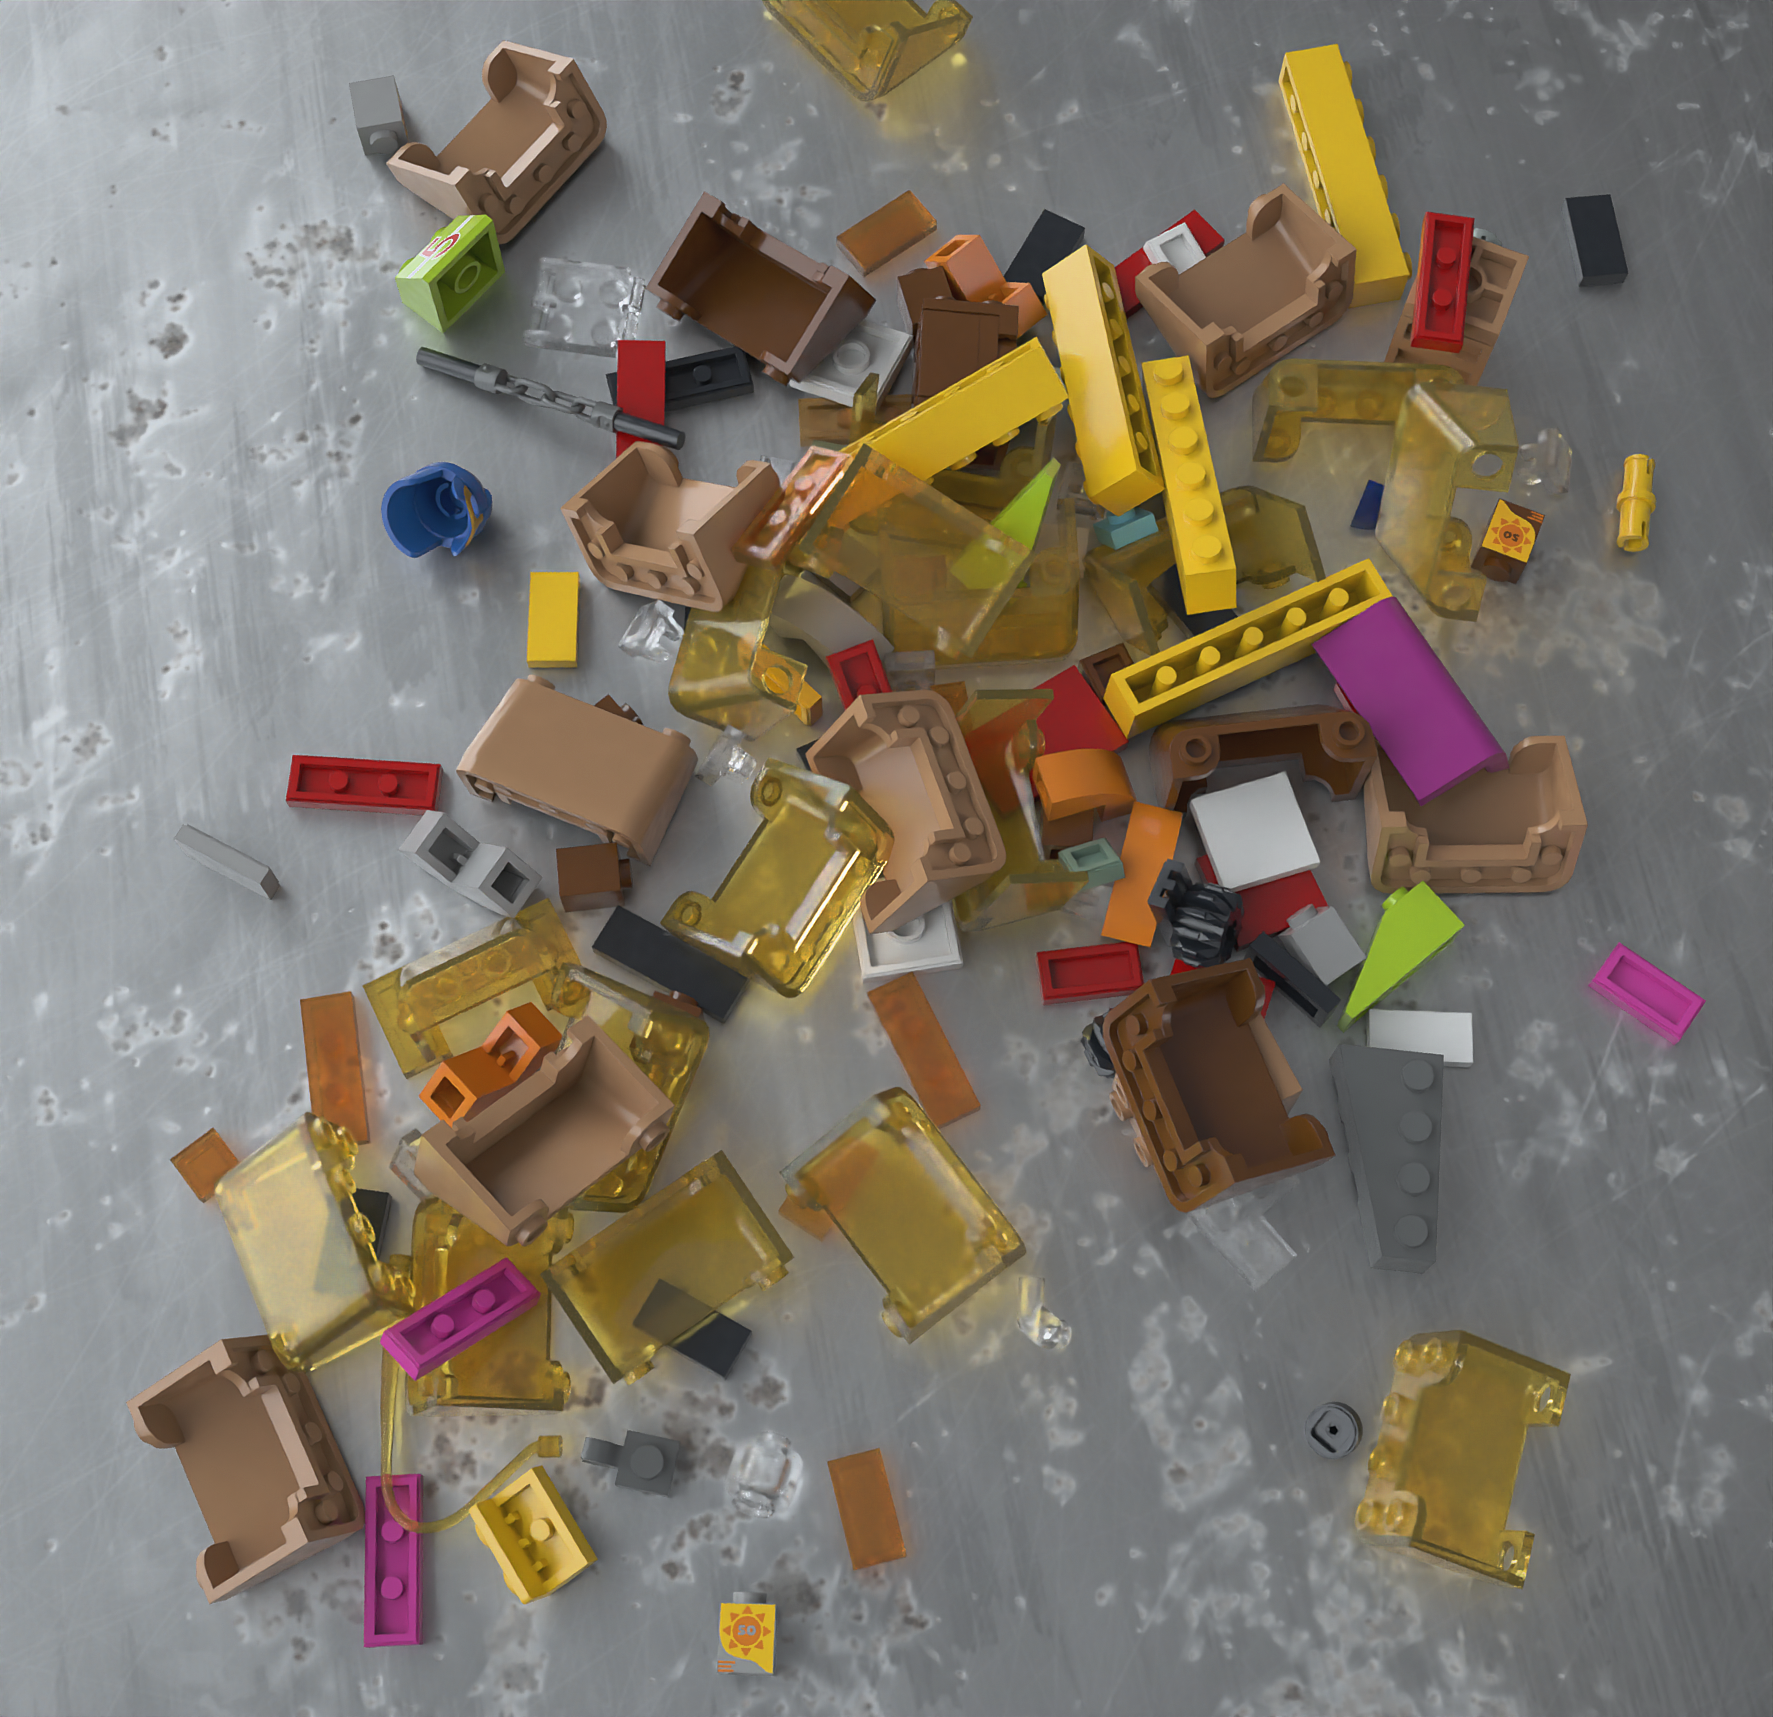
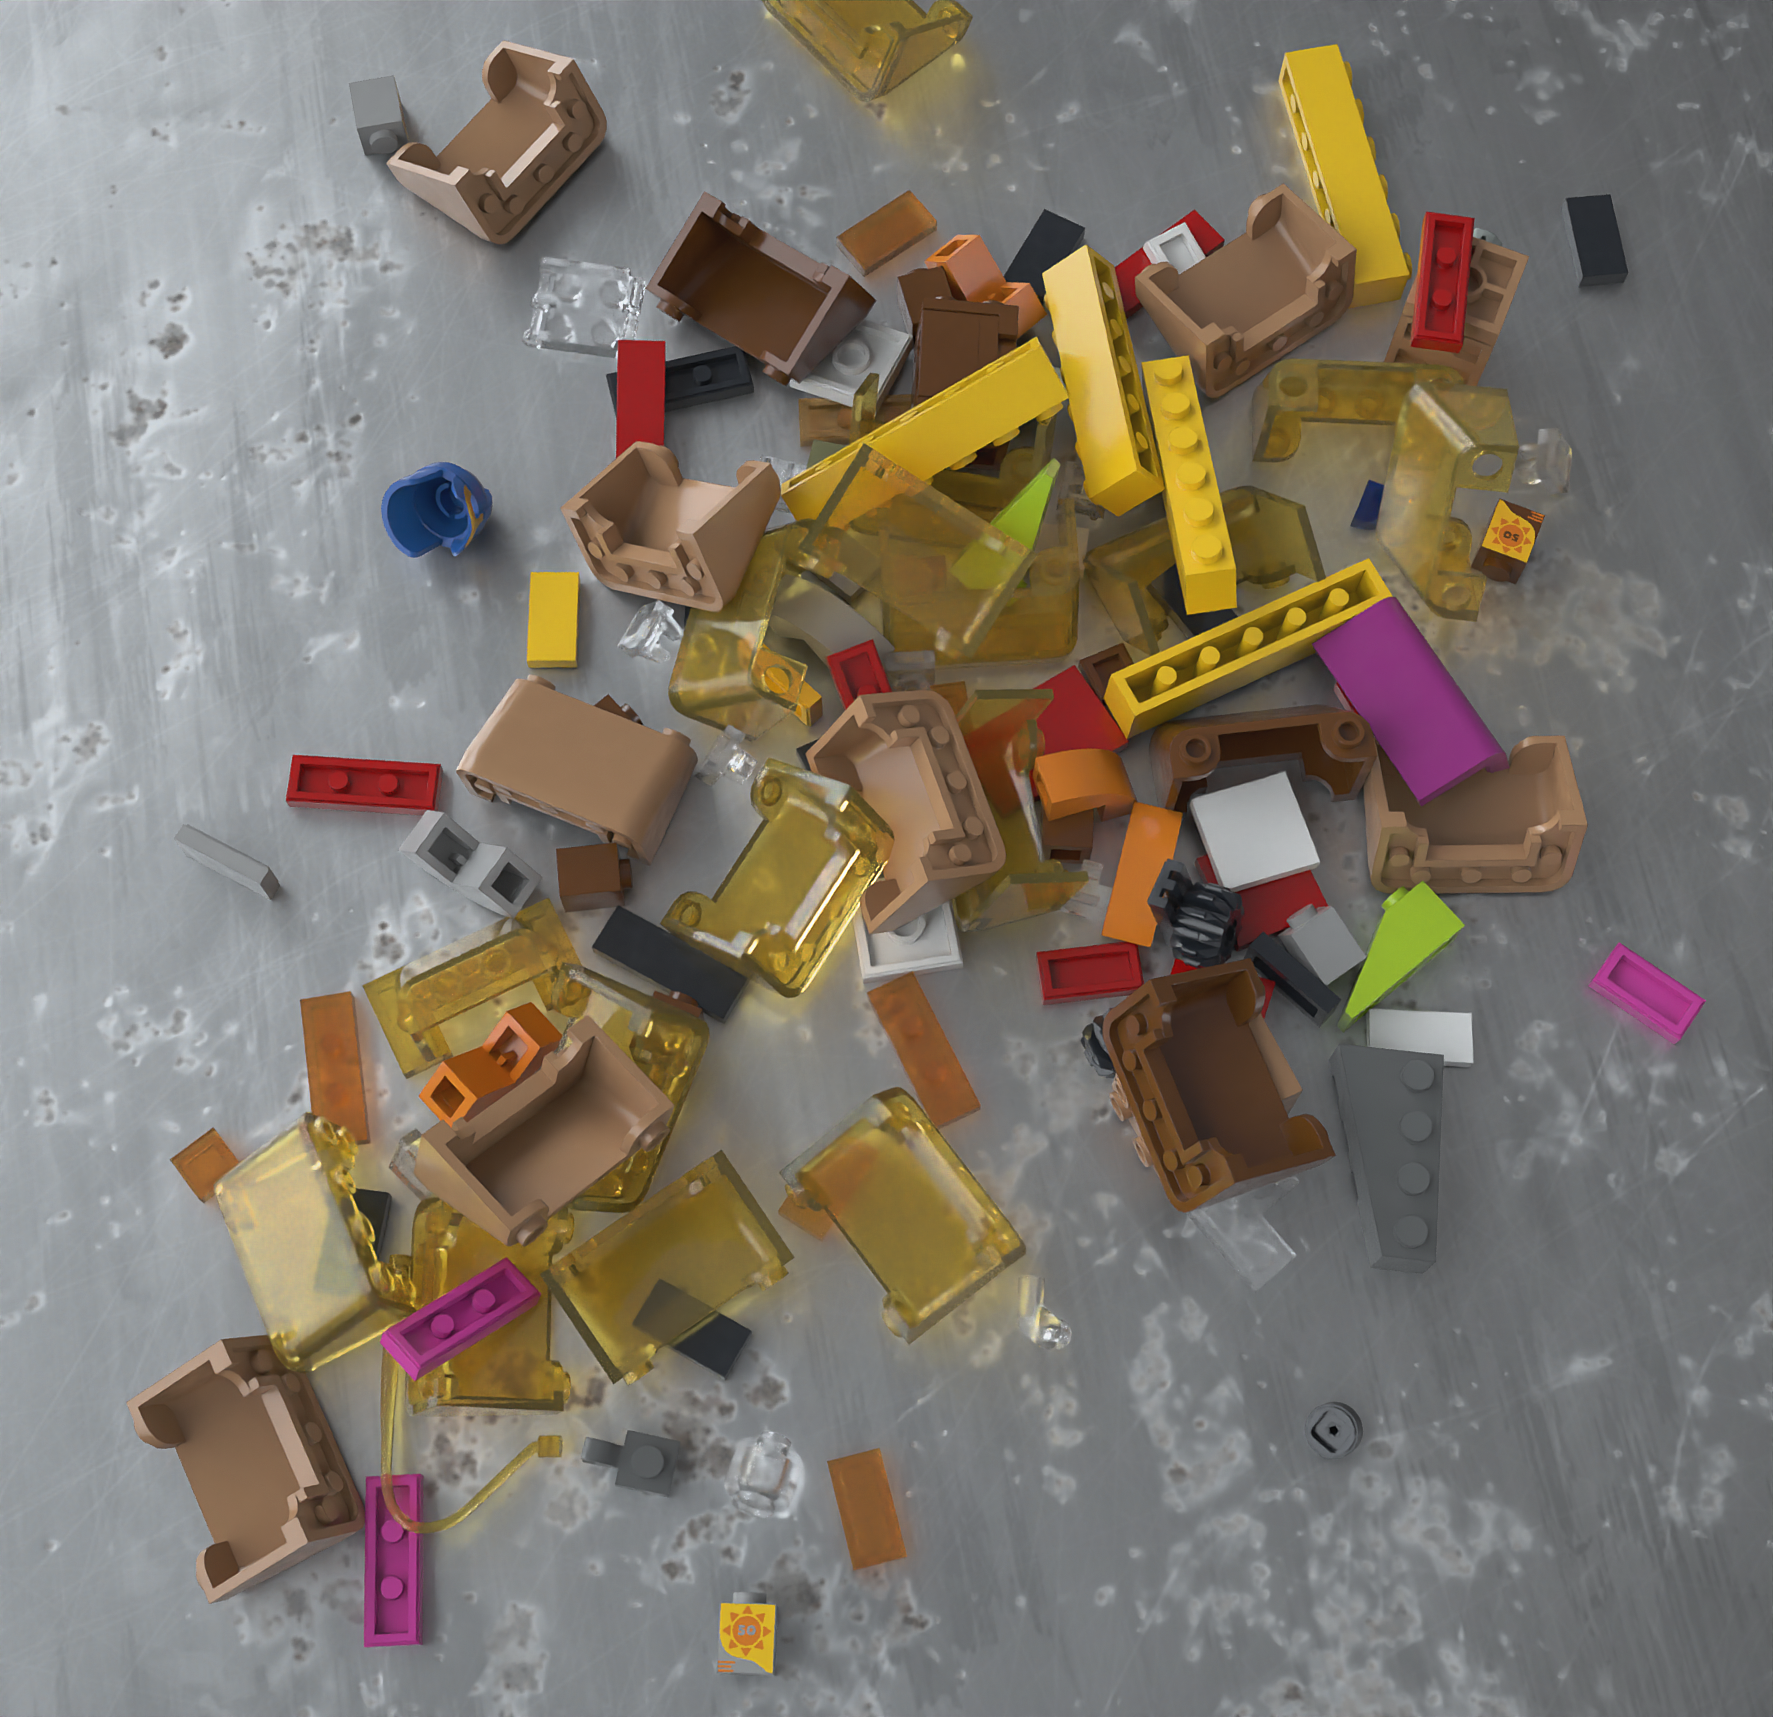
(452, 270): lime slope -> none
(532, 1536): yellow bracket -> none
(603, 414): piece -> none
(791, 509): clear orange tile -> none
(1097, 859): sand green tile -> none
(1125, 529): medium azure plate -> none
(1455, 1452): clear yellow windscreen -> none
(1636, 503): yellow pin -> none

